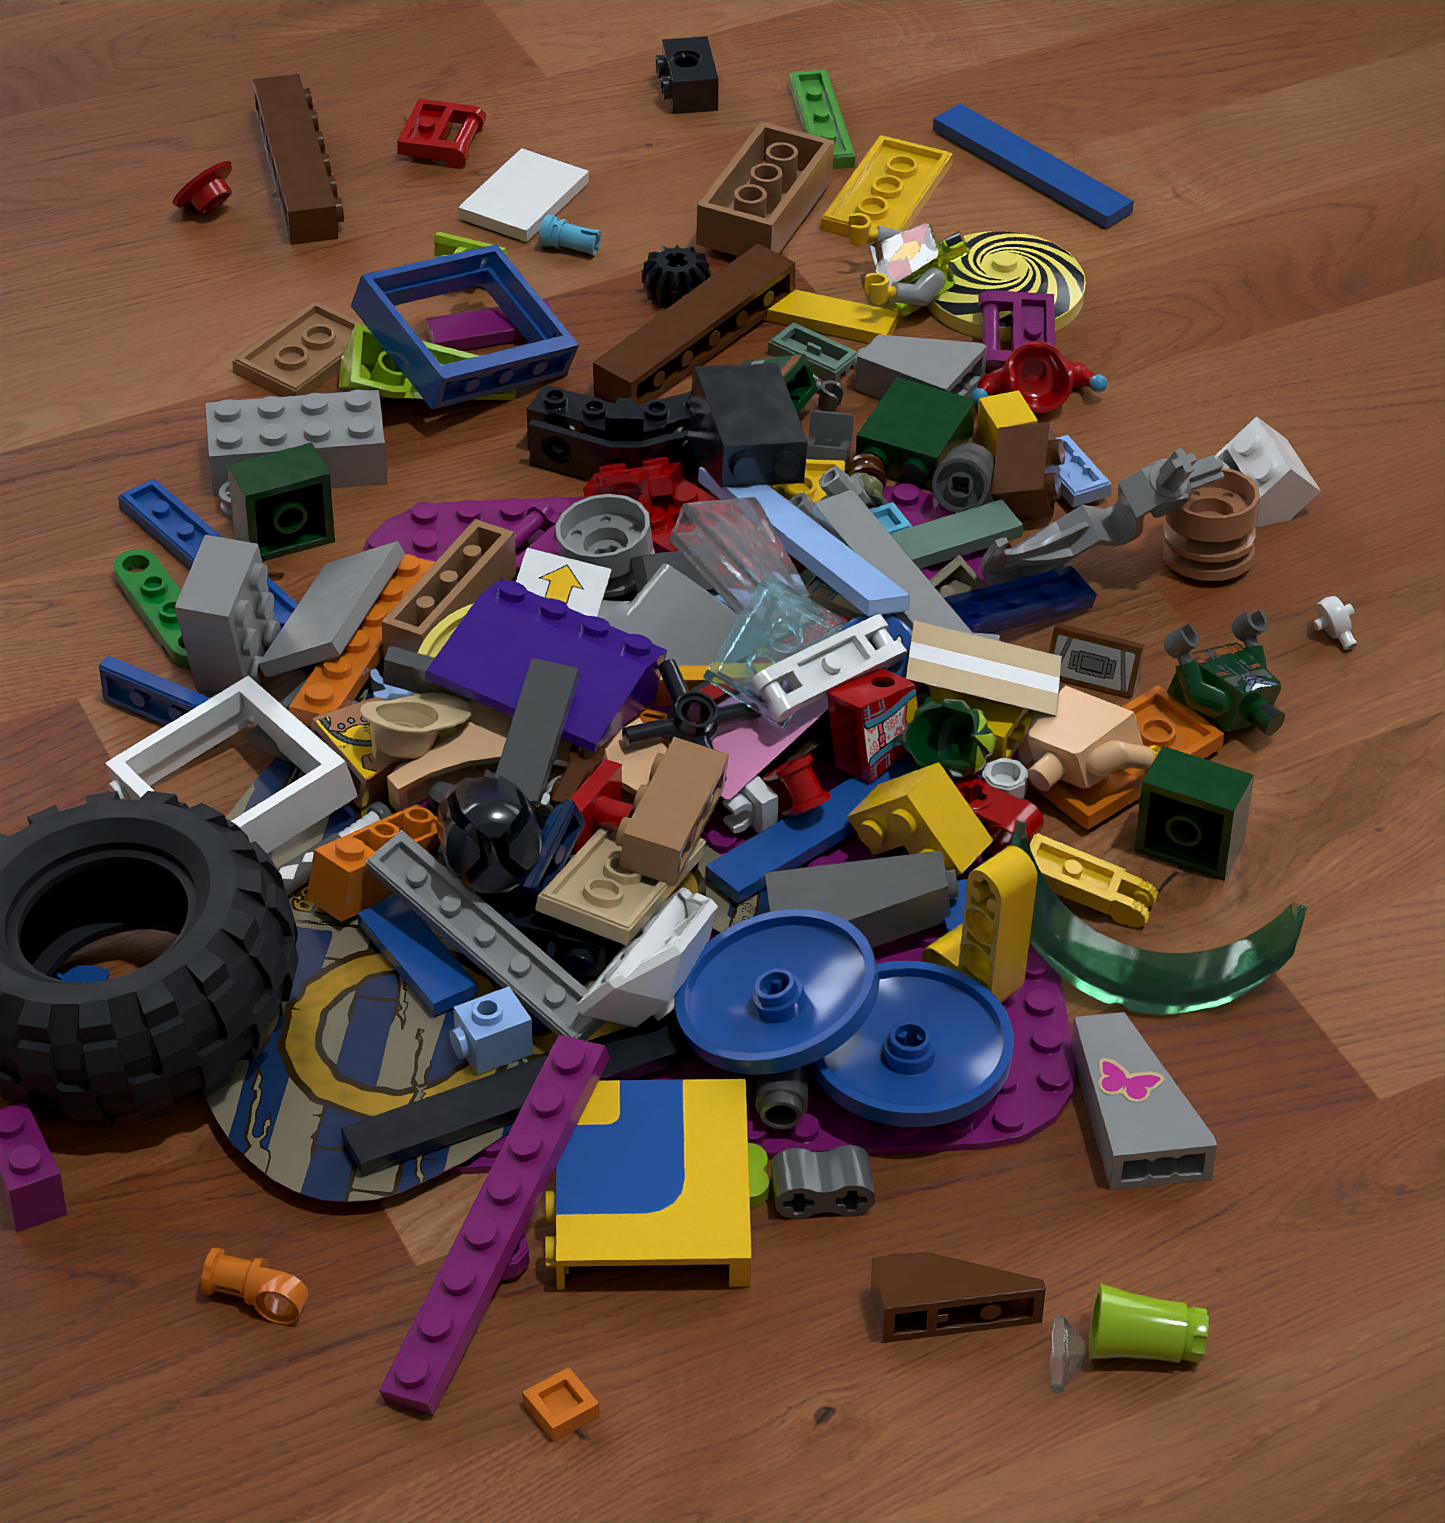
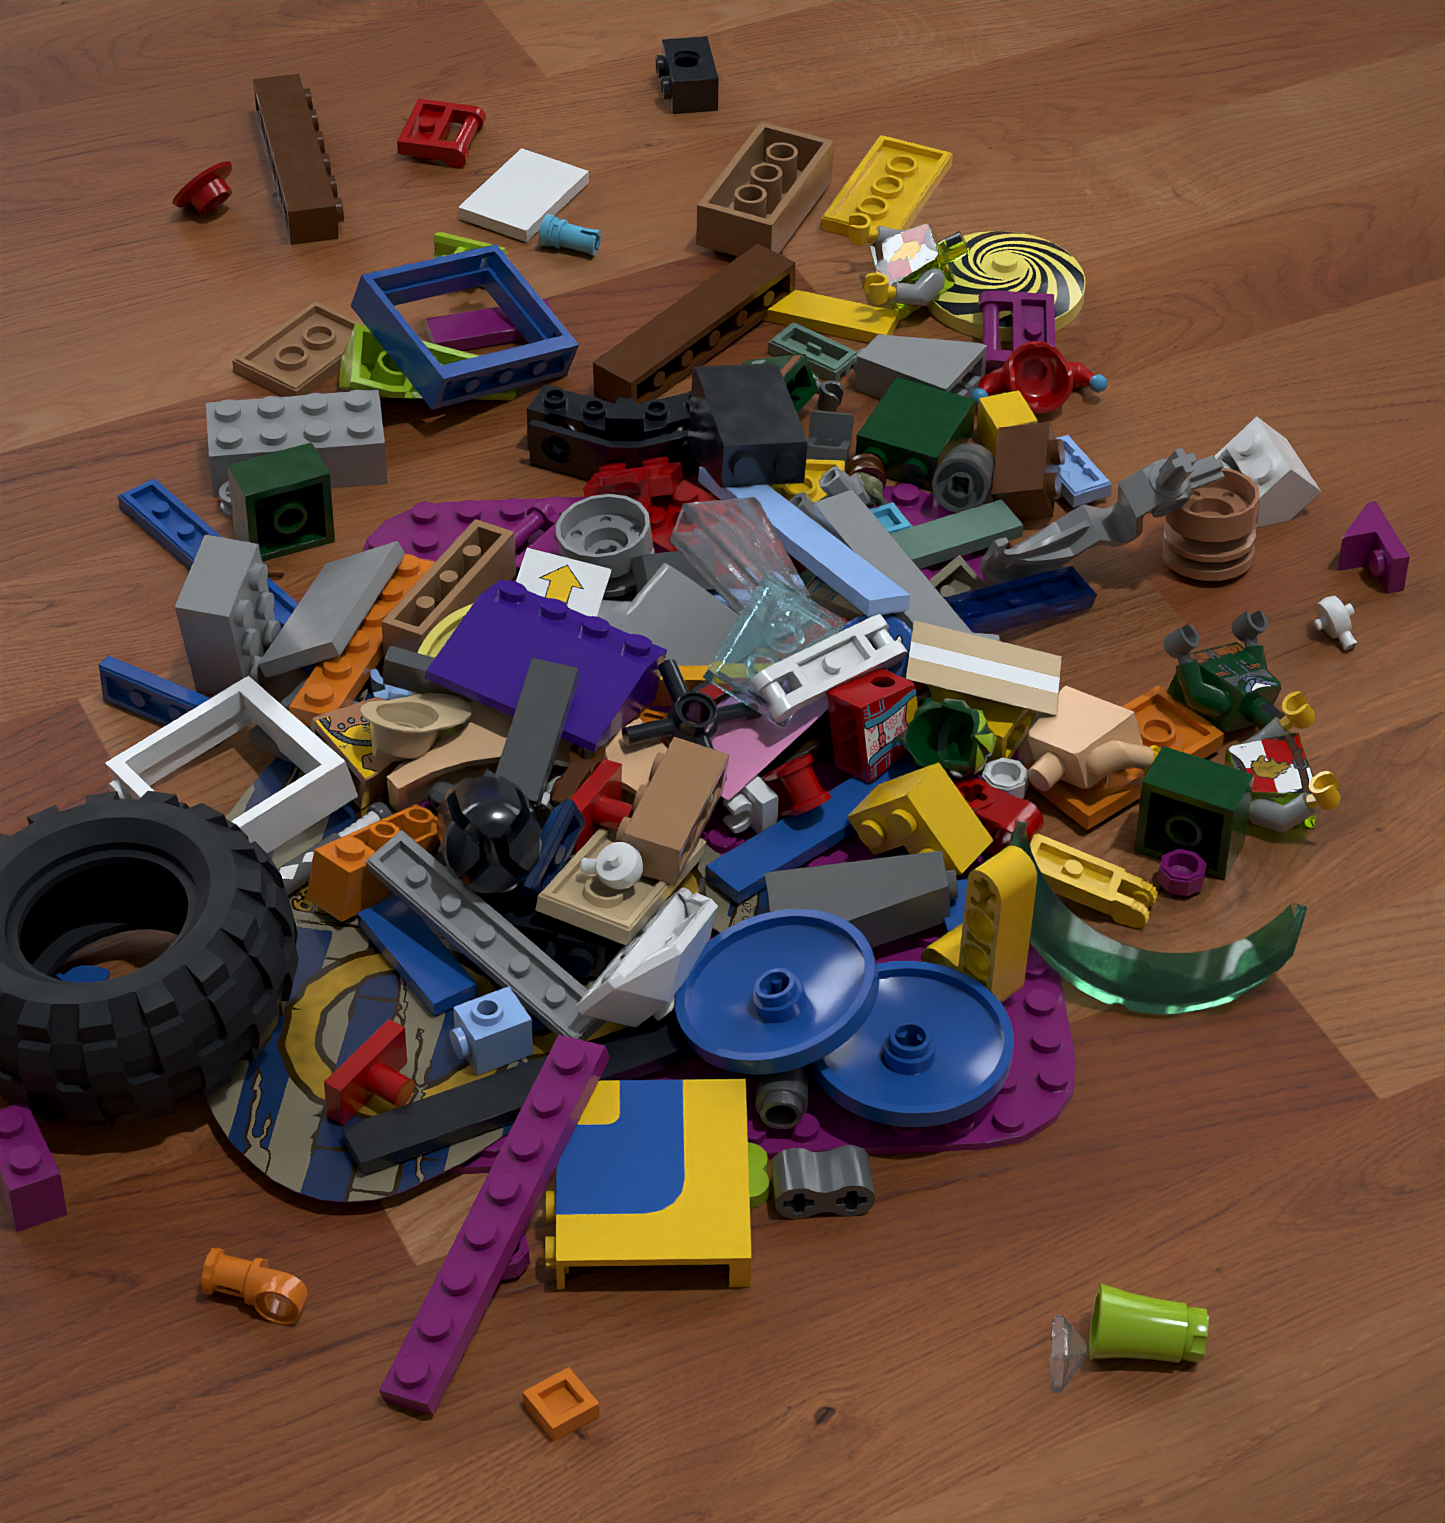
(153, 598): green plate -> none
(369, 1073): none -> red tile
(616, 865): none -> white piece
(673, 273): black gear -> none
(821, 113): bright green tile -> none
(943, 1295): reddish brown slope -> none
(1033, 165): blue tile -> none
(1097, 660): slope -> none
(1136, 1109): light grey slope -> none
(1182, 872): none -> magenta tile
(1283, 783): none -> torso
(1375, 544): none -> magenta slope

